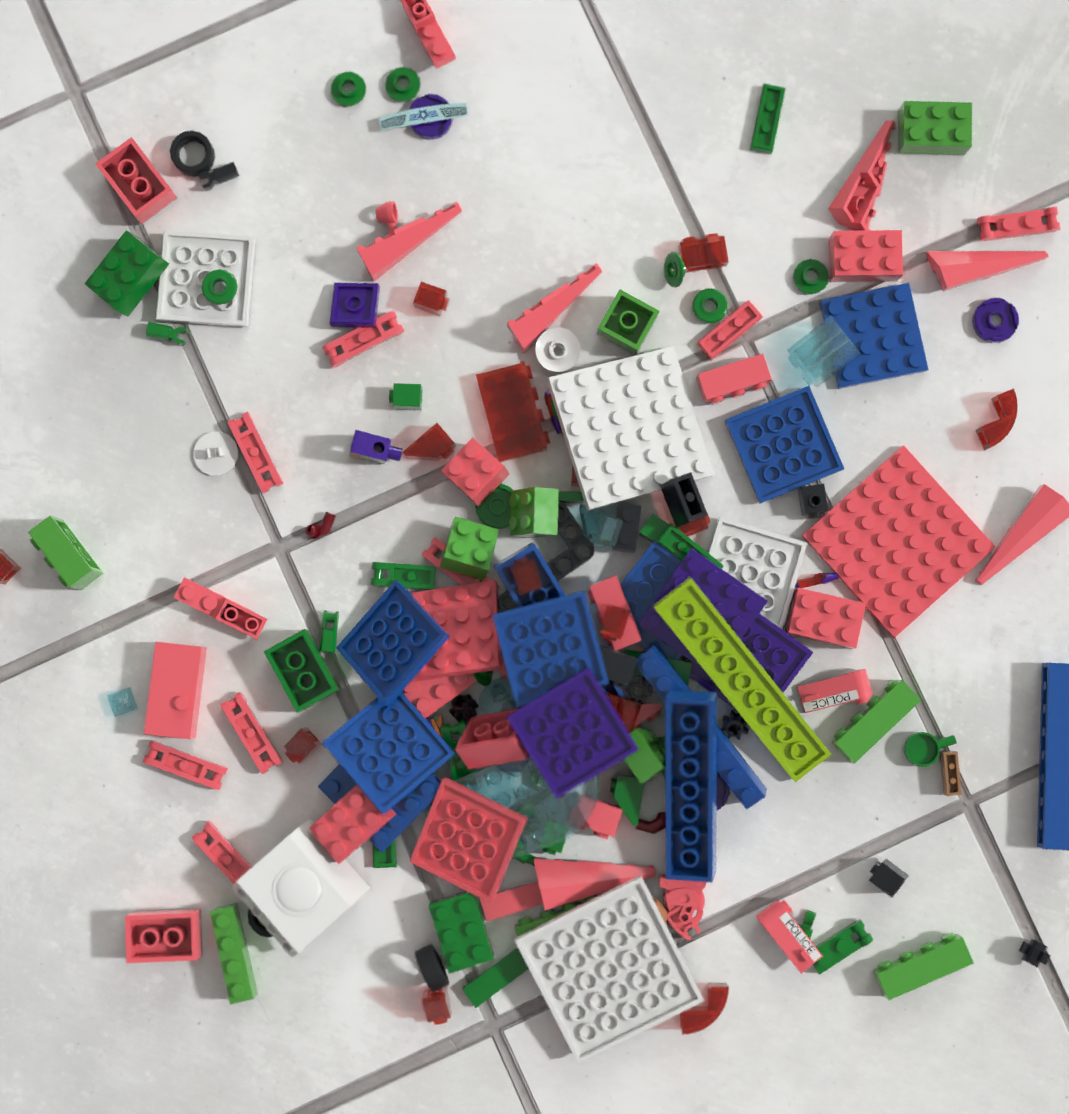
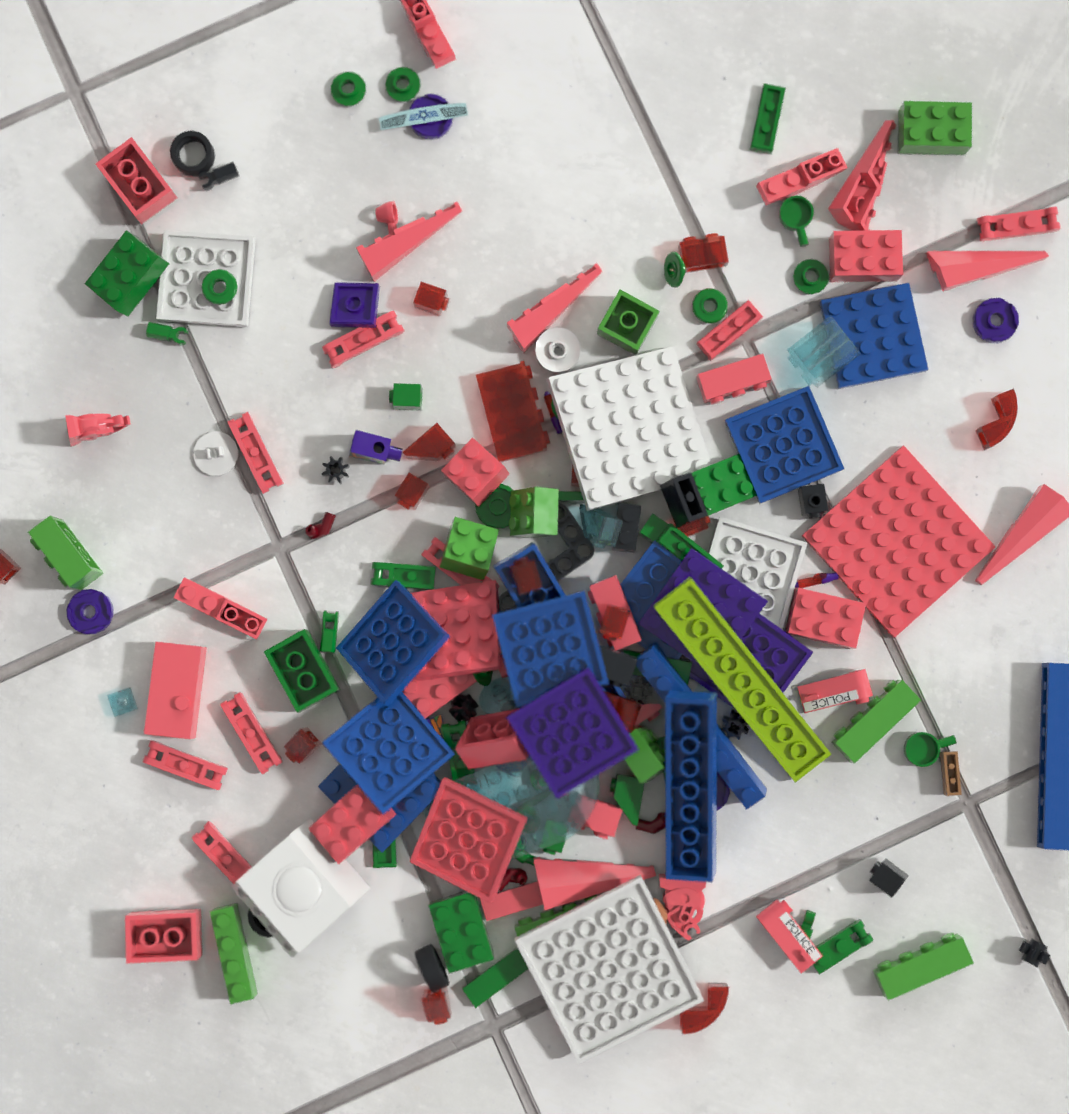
(91, 426): none -> coral piece
(102, 617): none -> dark purple tile
(337, 476): none -> black gear
(411, 491): none -> clear red brick
(514, 875): none -> dark red arm
(723, 484): none -> green plate
(796, 215): none -> green piece
(802, 177): none -> coral slope

